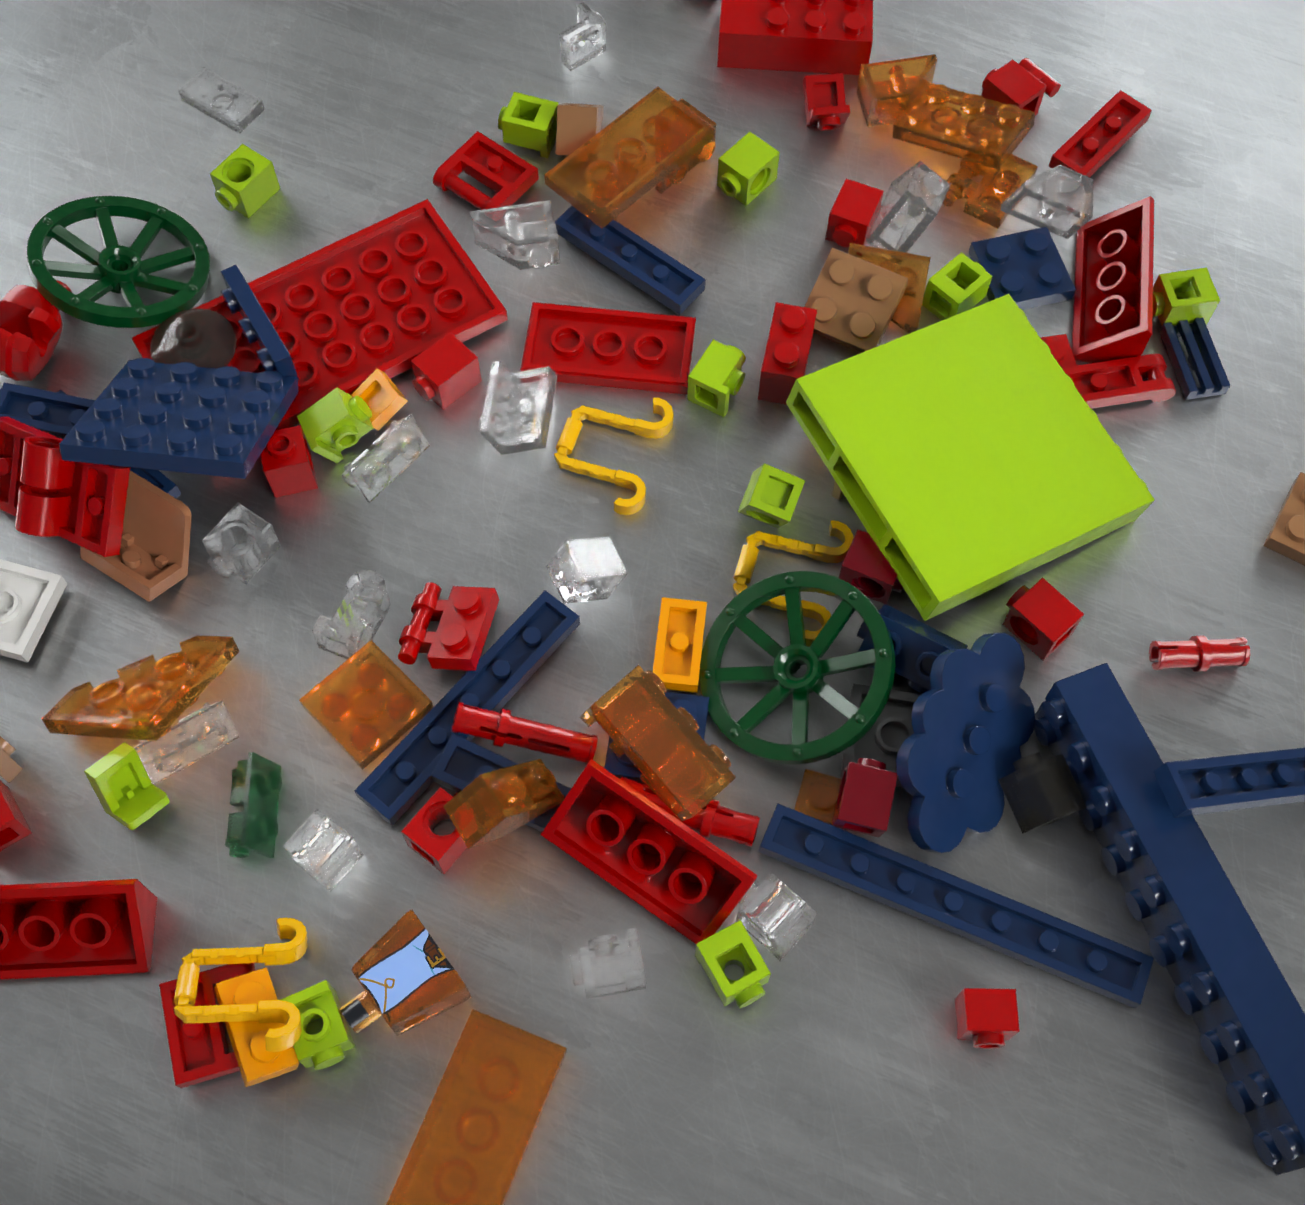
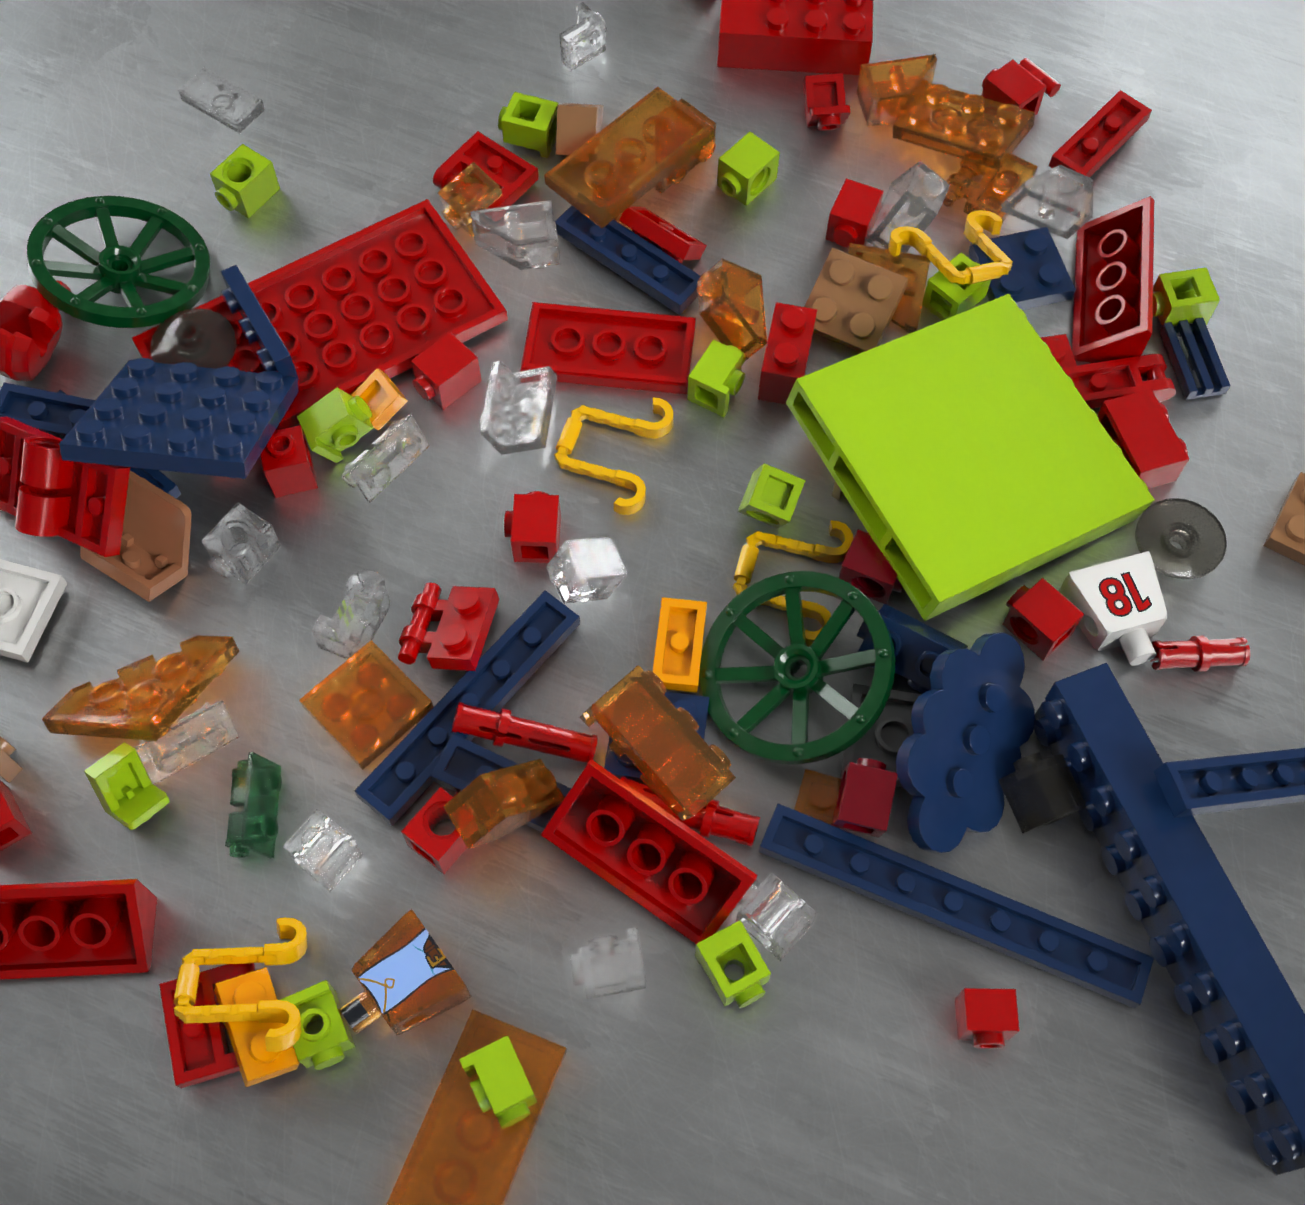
(465, 193): none -> clear orange bracket
(500, 1082): none -> lime brick
(534, 527): none -> red brick
(654, 228): none -> red plate
(733, 306): none -> clear orange slope
(973, 231): none -> yellow piece
(1119, 605): none -> white torso
(1145, 436): none -> red brick
(1191, 527): none -> clear smoke dish

